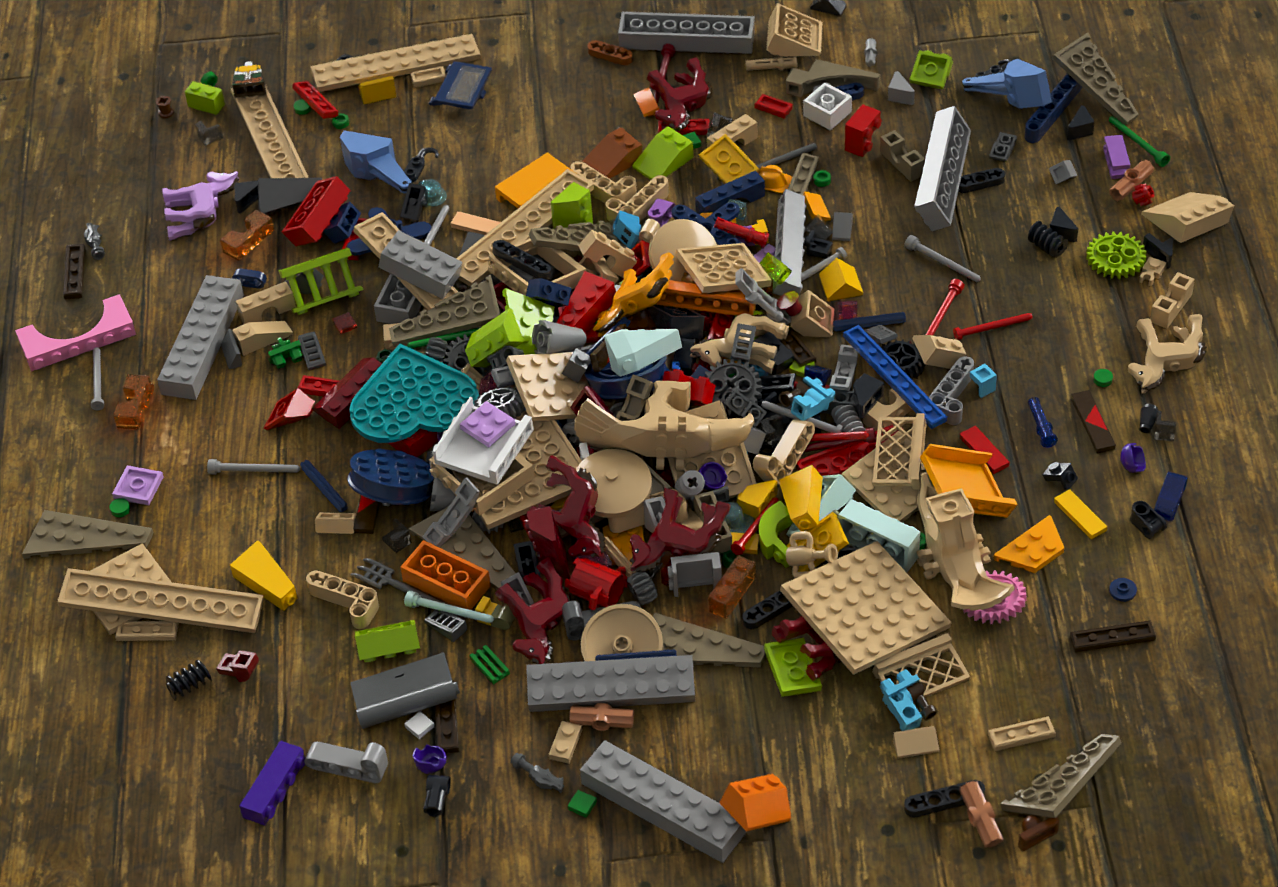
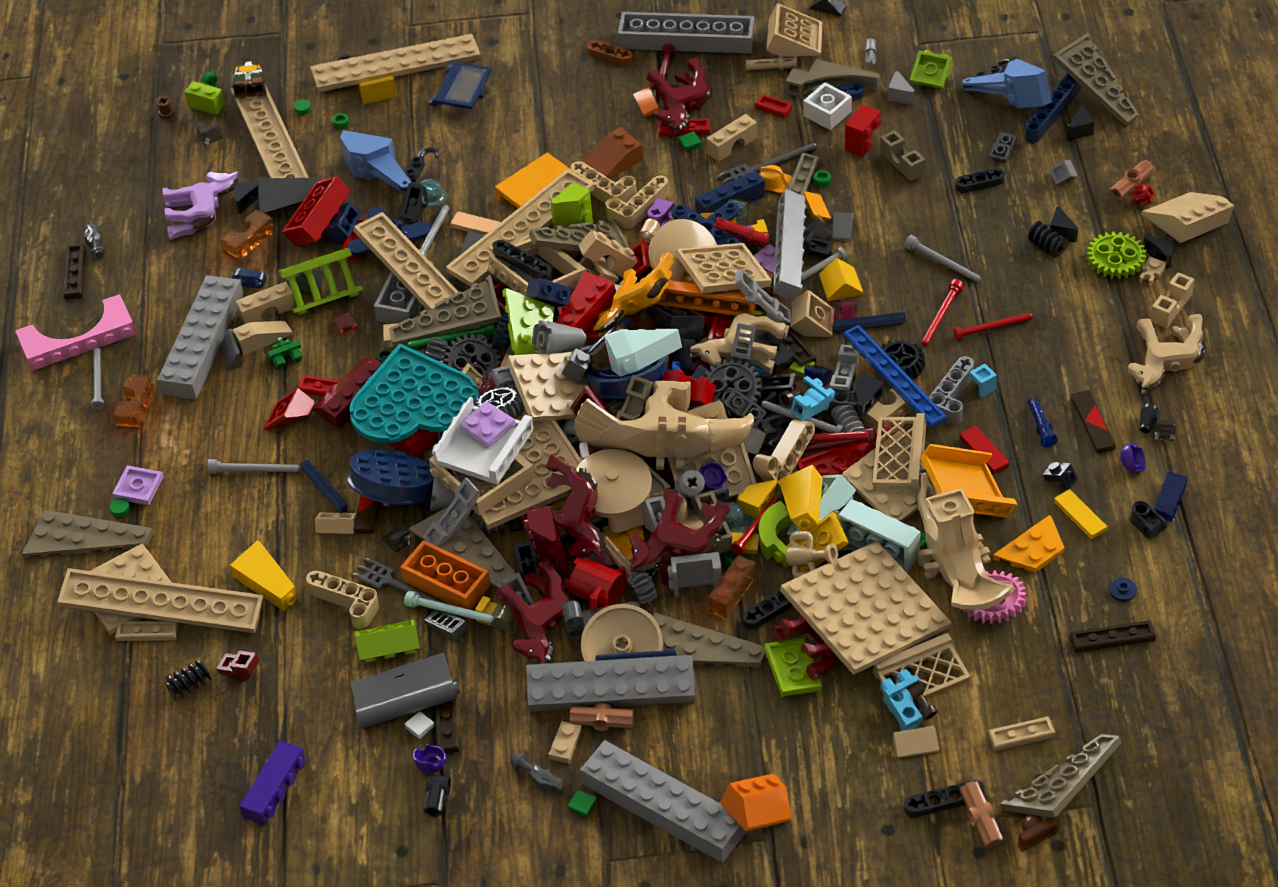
(309, 340): dark grey slope -> none
(315, 99): red tile -> none
(348, 762): light grey beam -> none
(420, 264): light grey brick -> none
(428, 76): tan tile -> none
(481, 654): green tile -> none
(492, 337): lime slope -> none
(499, 358): dark grey piece -> none
(627, 228): dark azure slope -> none
(664, 154): lime slope -> none
(716, 123): clear smoke panel -> none
(727, 160): yellow tile -> none
(775, 268): clear neon green tile -> none
(790, 303): piece -> none
(881, 334): dark grey slope -> none
(939, 350): tan slope -> none
(942, 169): light grey brick -> none
(1103, 377): green tile -> none
(1116, 156): medium lavender piece -> none
(1160, 158): green piece -> none

